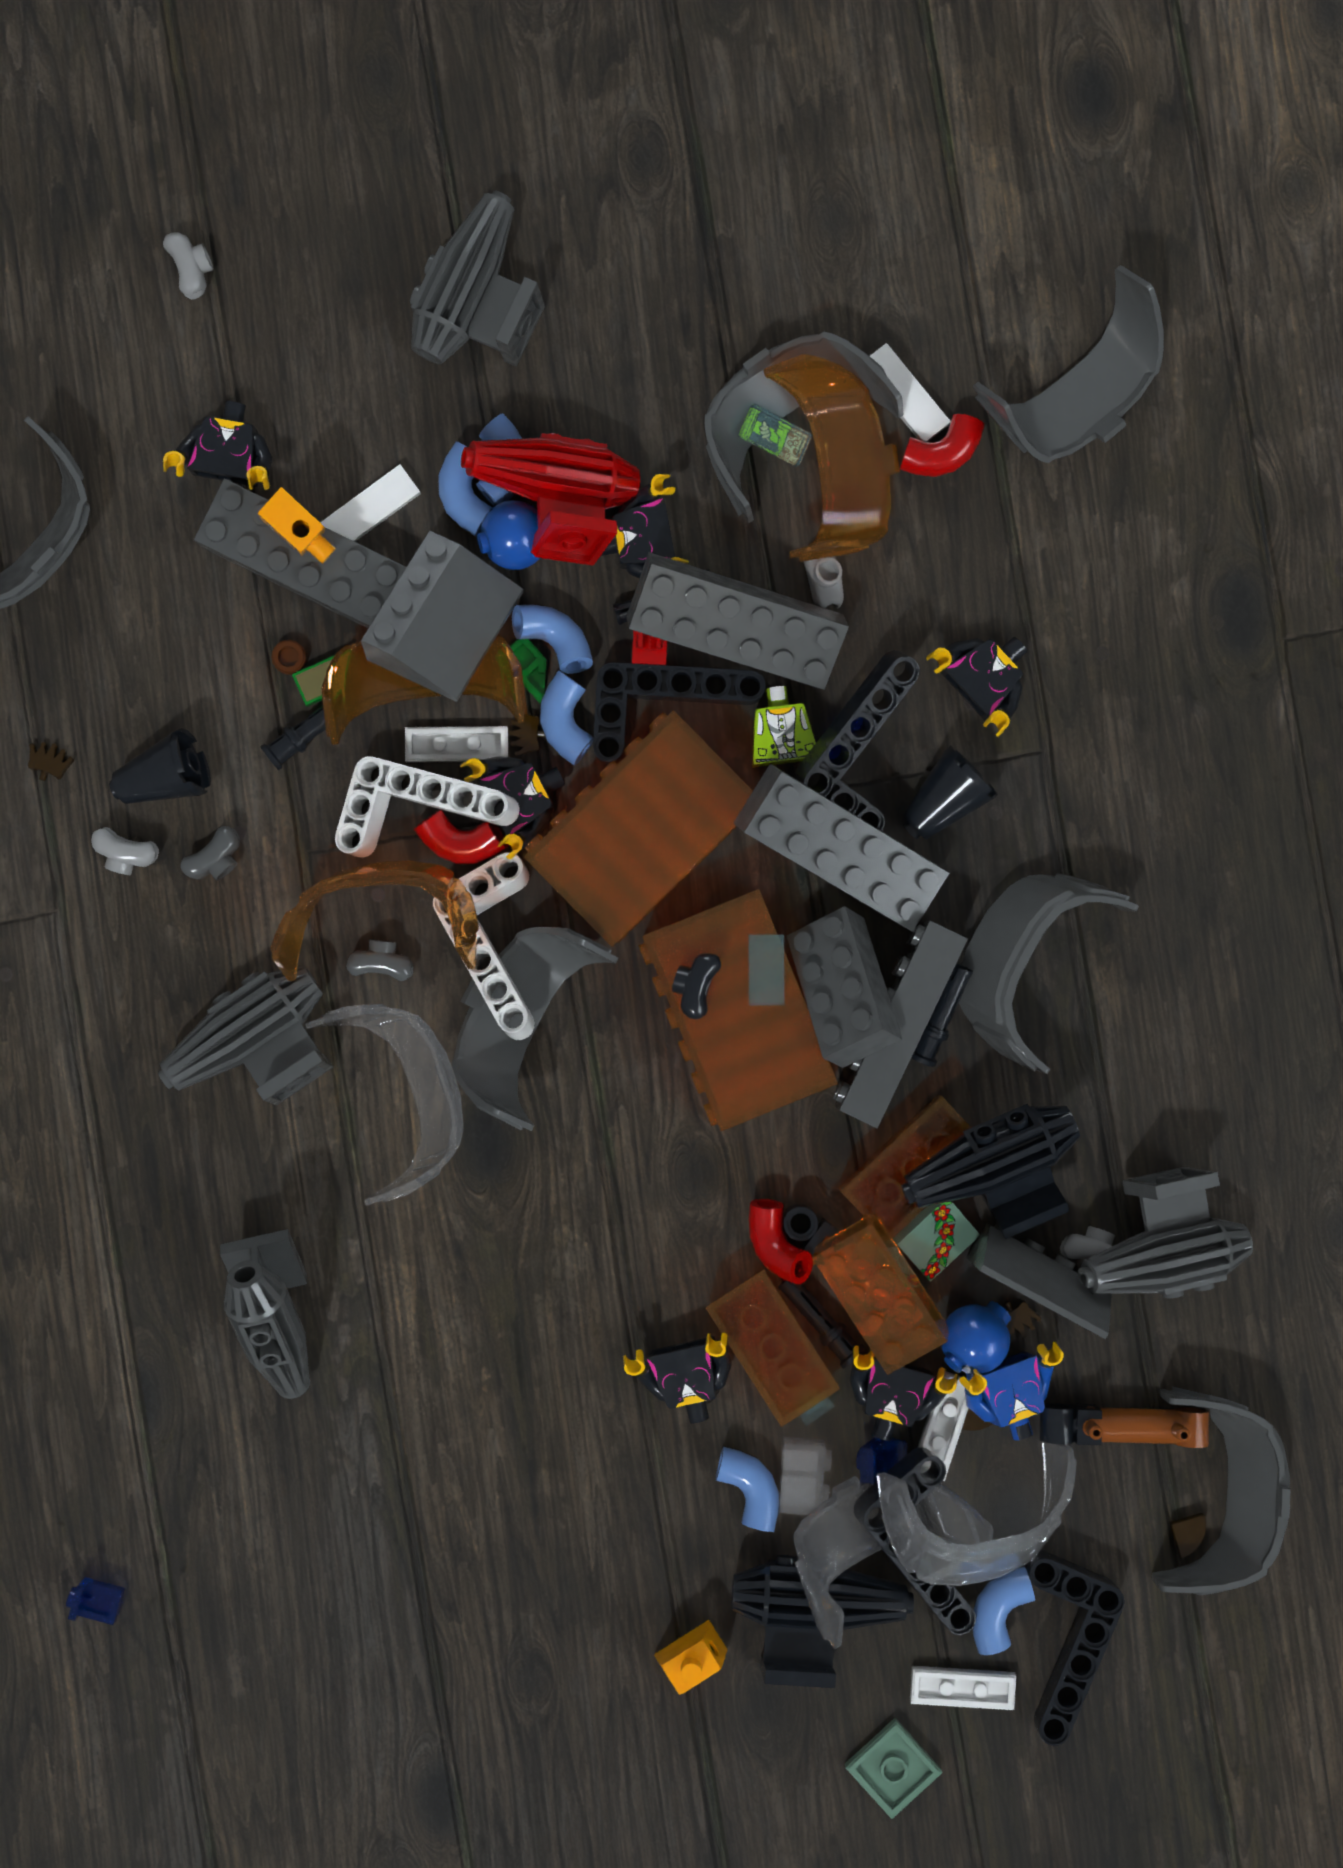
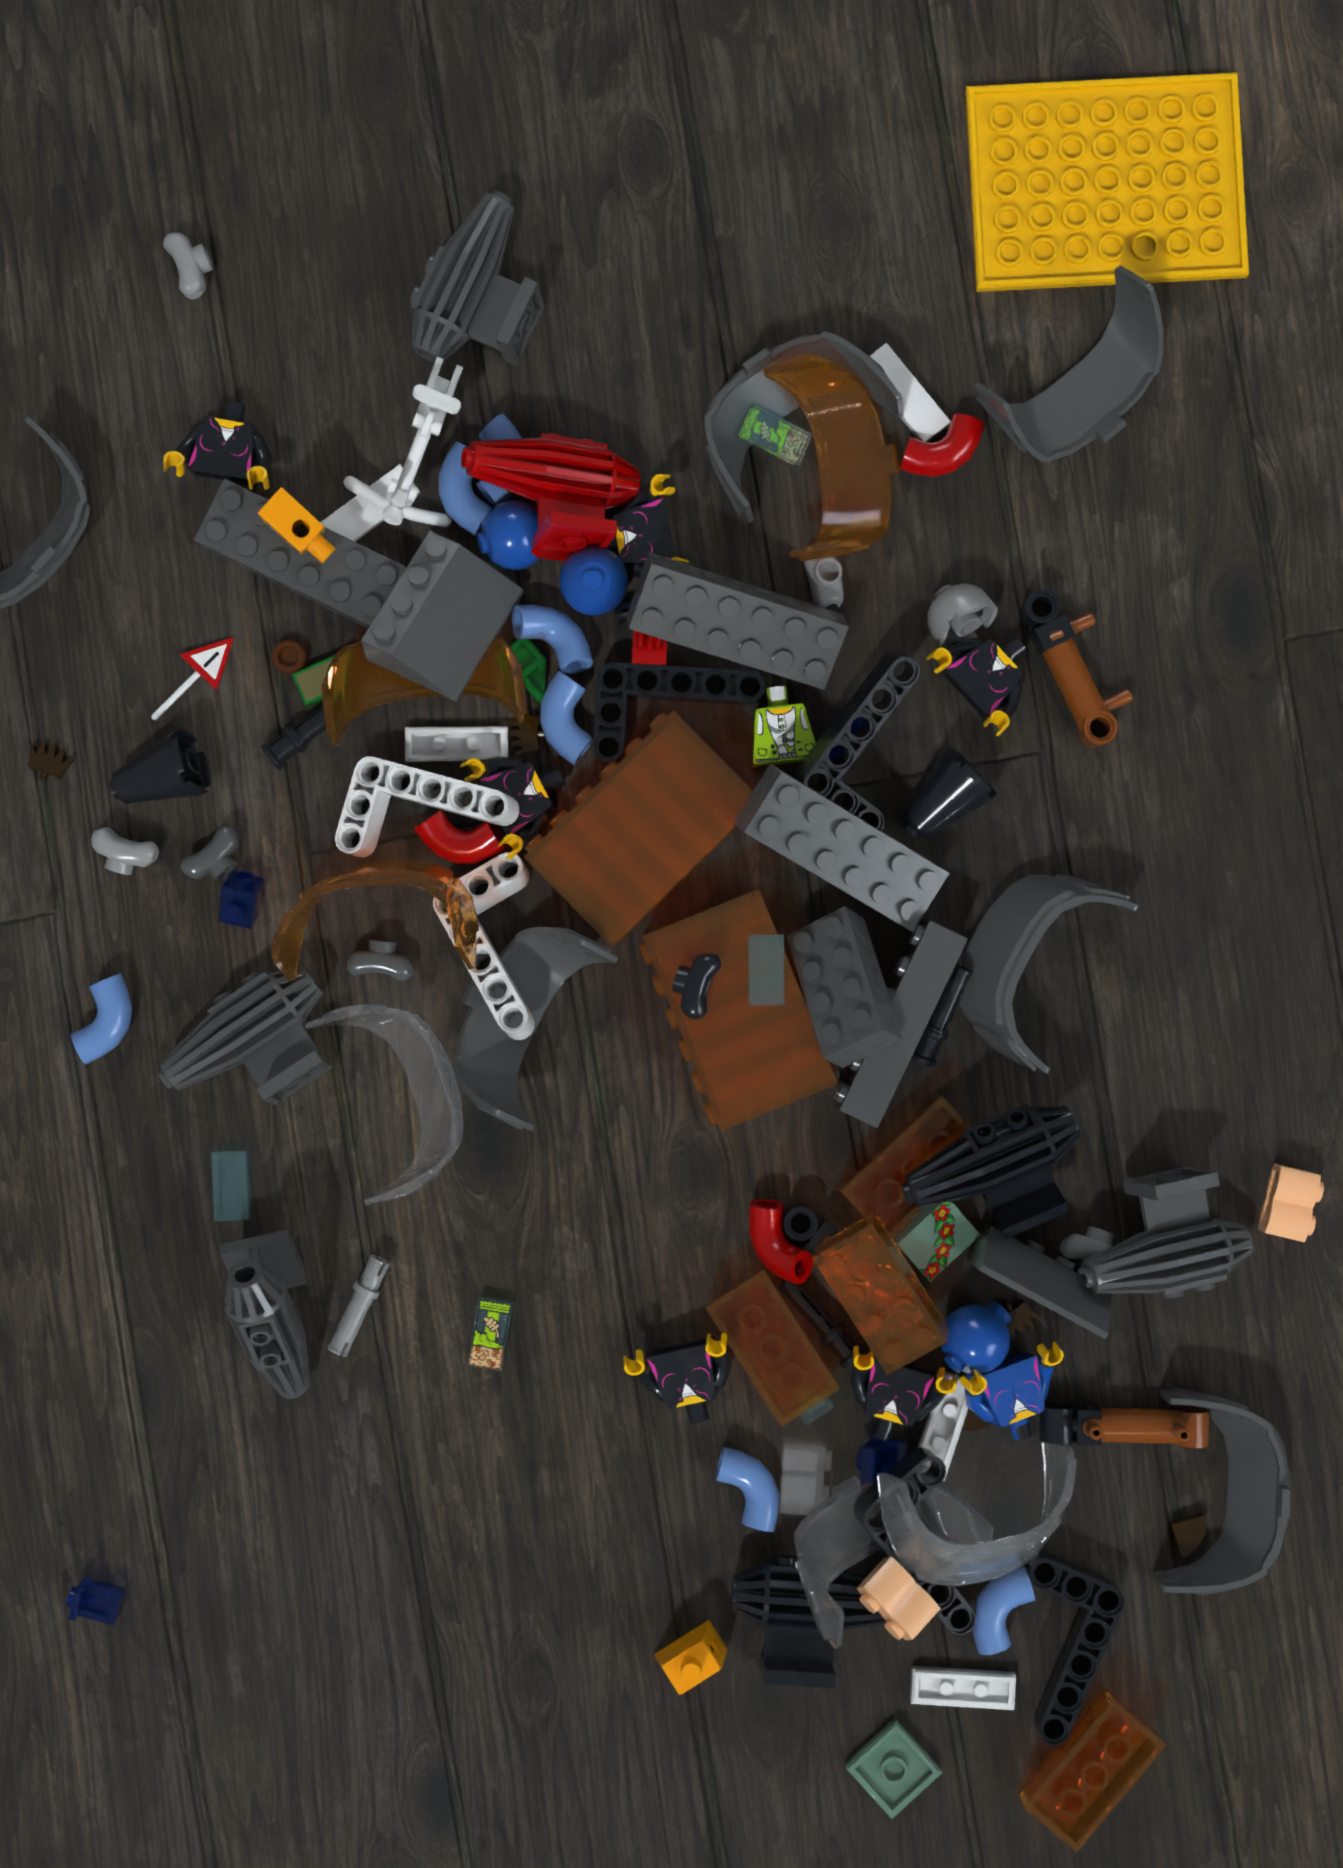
(110, 1023): none -> medium blue cylinder
(208, 663): none -> piece
(231, 1185): none -> clear light blue tile
(240, 899): none -> clear blue bracket
(365, 1291): none -> light grey pin
(429, 418): none -> white piece
(490, 1333): none -> tile
(593, 580): none -> blue brick
(897, 1599): none -> light nougat brick
(959, 612): none -> light grey cylinder
(1056, 643): none -> dark orange piece
(1091, 1770): none -> clear orange brick
(1104, 179): none -> yellow tile
(1290, 1203): none -> light nougat brick

